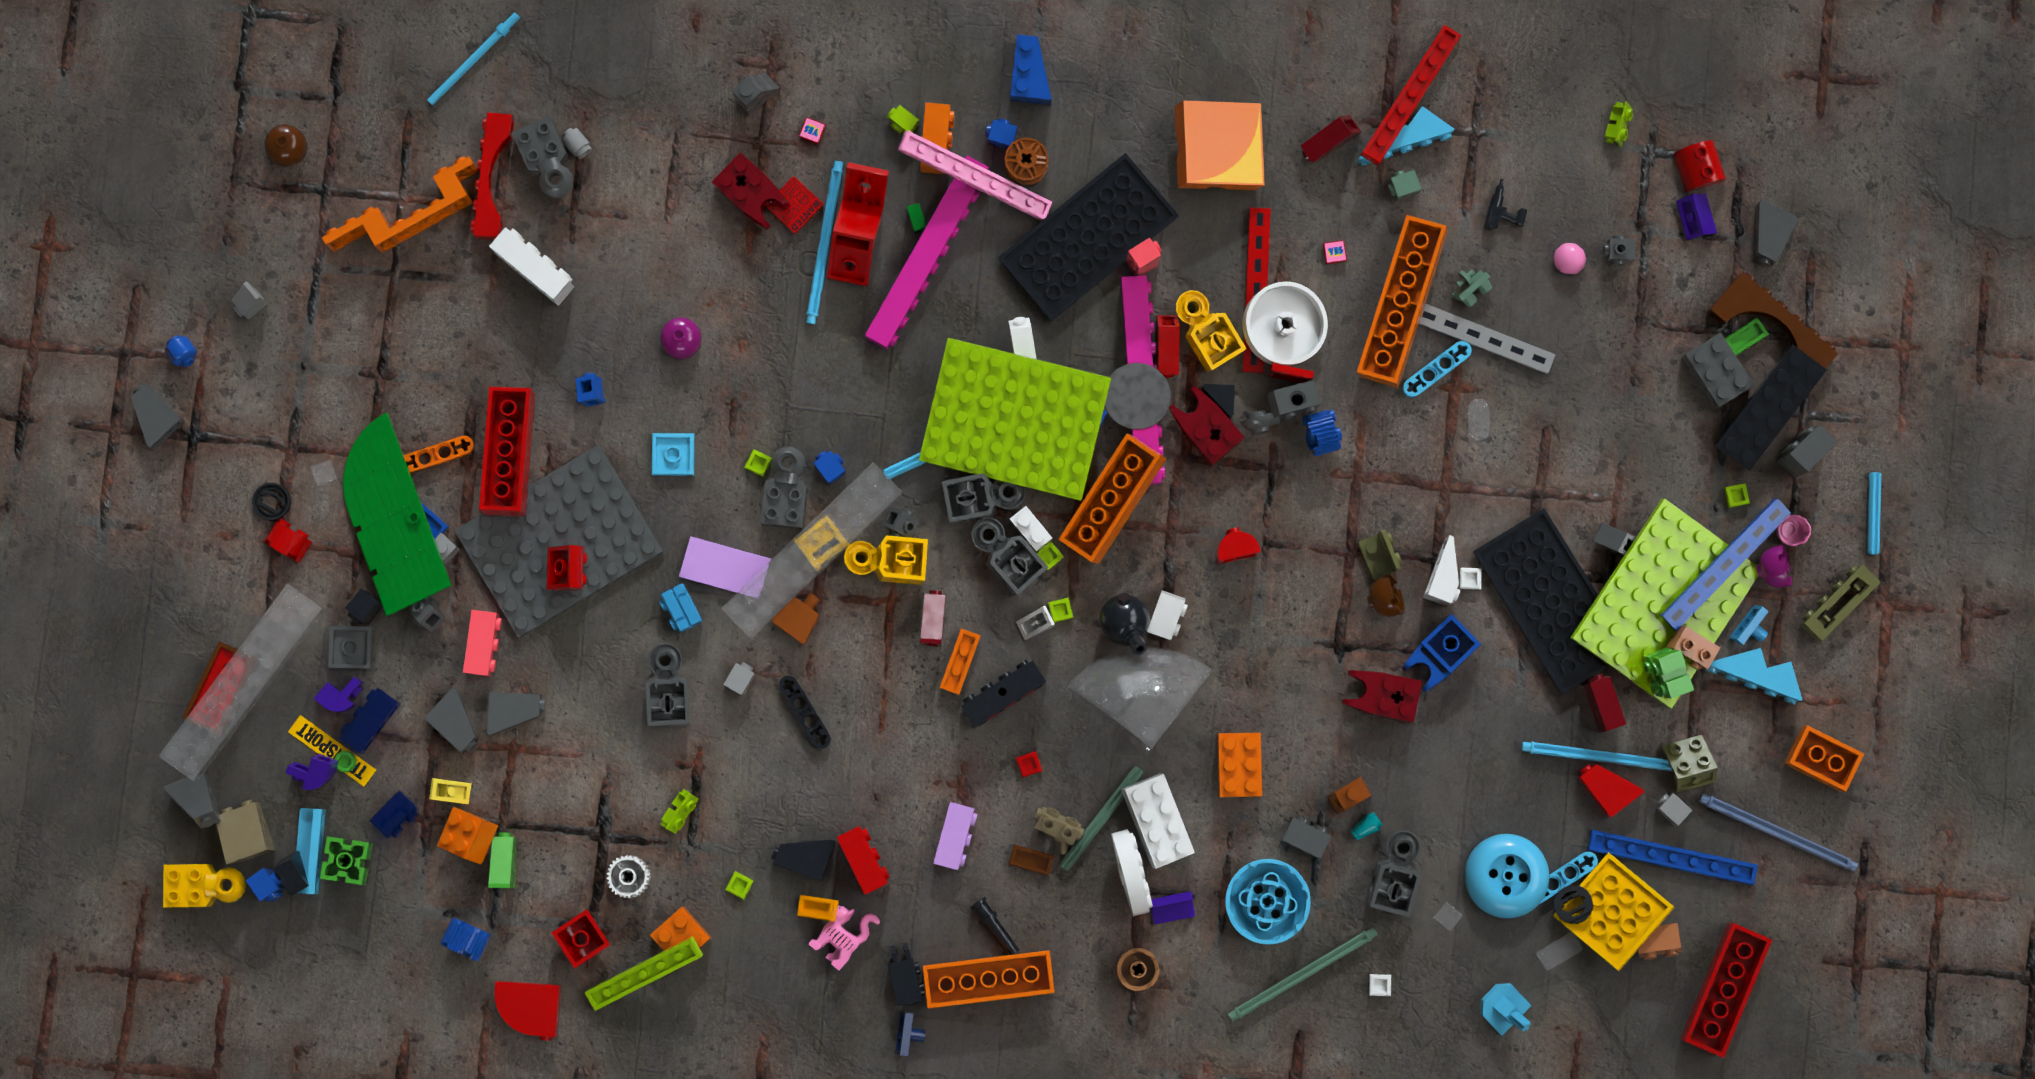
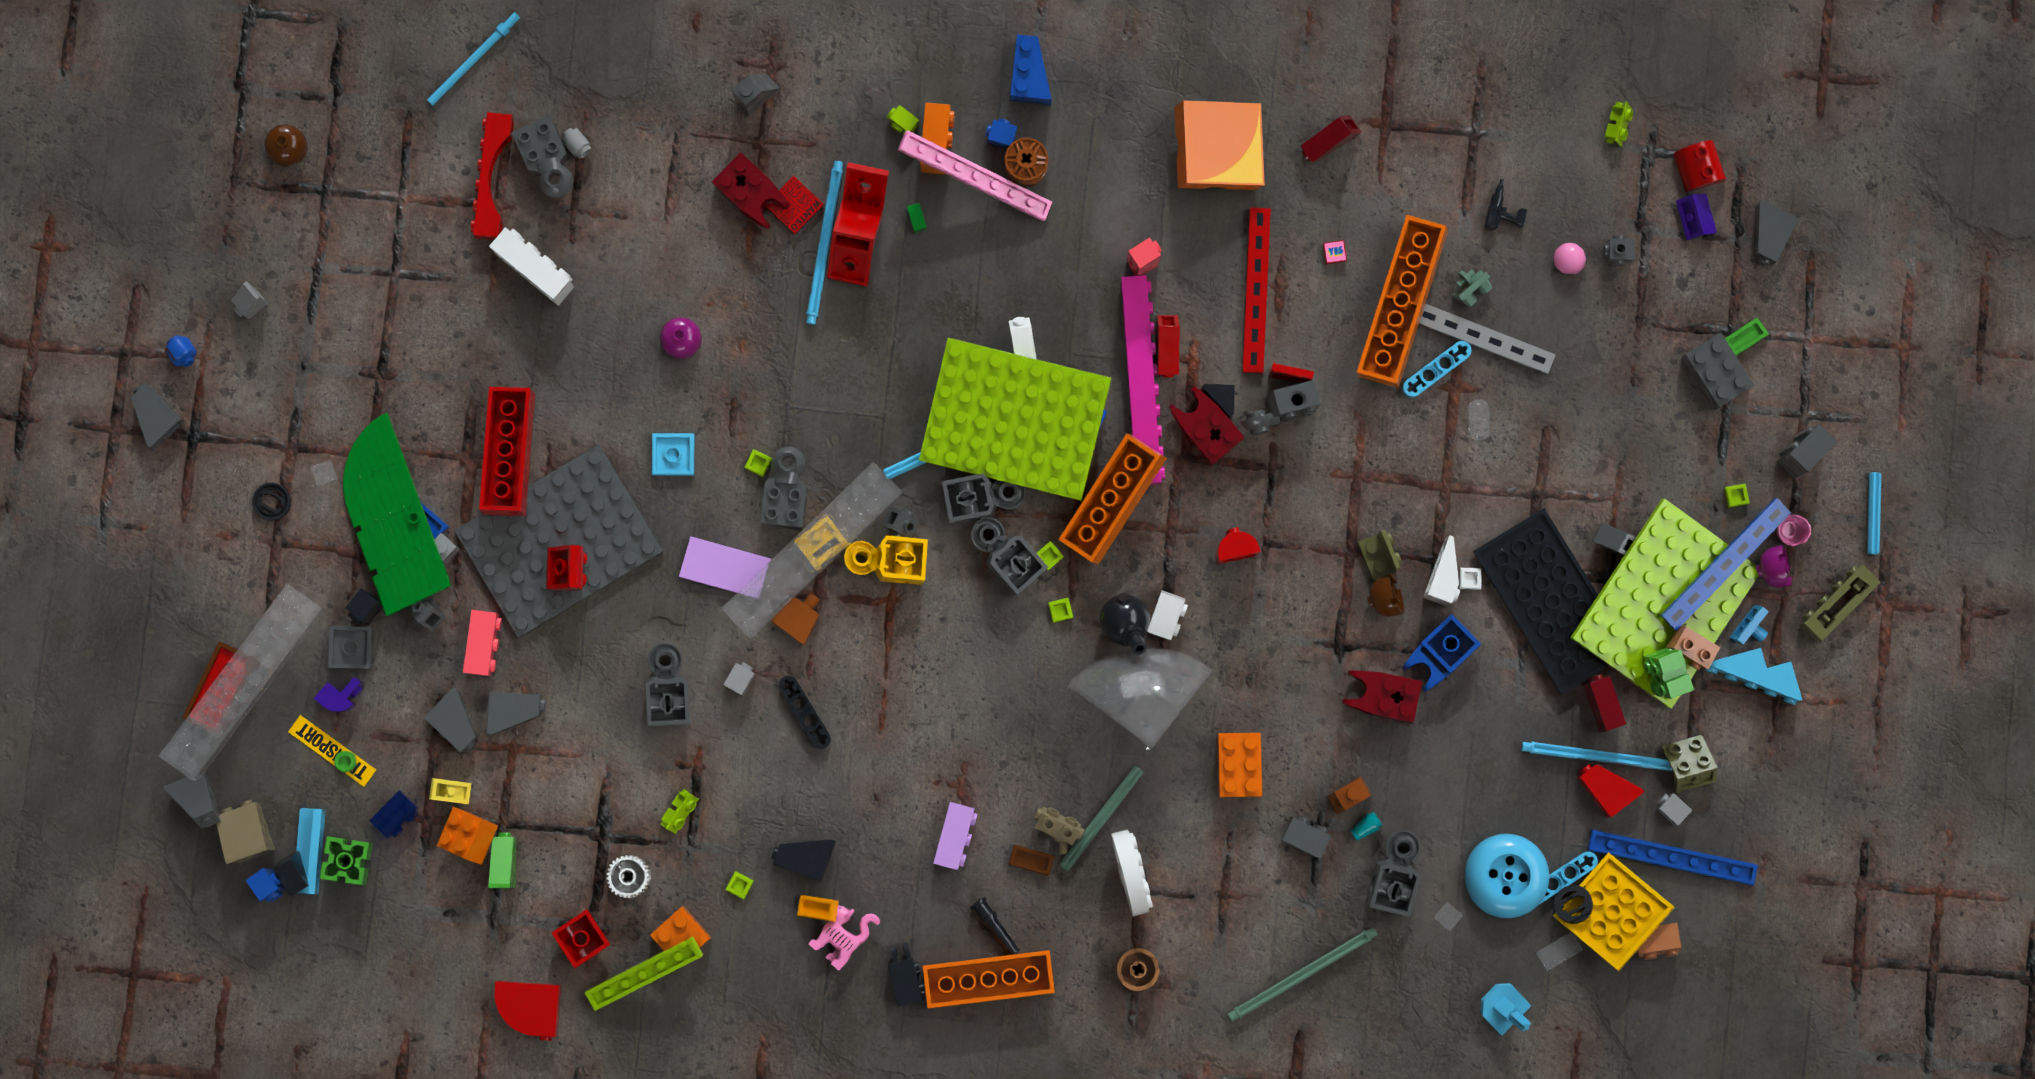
(200, 885): yellow brick -> none
(287, 541): red cylinder -> none
(316, 775): dark purple brick -> none
(369, 720): clear blue brick -> none
(385, 236): orange bracket -> none
(434, 450): orange beam -> none
(465, 939): blue brick -> none
(585, 395): blue brick -> none
(681, 608): dark azure brick -> none
(812, 131): tile -> none
(829, 466): blue brick -> none
(863, 859): red piece -> none
(907, 1034): dark blue tile -> none
(922, 262): dark pink brick -> none
(933, 619): slope -> none
(960, 661): orange plate -> none
(1017, 686): black brick -> none
(1029, 764): red tile -> none
(1030, 529): white brick -> none
(1035, 623): white slope -> none
(1087, 237): black plate -> none
(1137, 396): flat silver sticker -> none
(1157, 821): white brick -> none
(1172, 907): dark purple panel -> none
(1209, 335): yellow brick -> none
(1293, 905): medium azure brick -> none
(1306, 324): white piece -> none
(1321, 432): blue brick -> none
(1379, 985): white tile -> none
(1403, 185): sand green brick -> none
(1410, 95): red tile -> none
(1421, 131): medium azure slope -> none
(1726, 989): red brick -> none
(1747, 297): reddish brown arch -> none
(1770, 407): black brick -> none
(1778, 832): sand blue piece -> none
(1824, 758): orange brick -> none

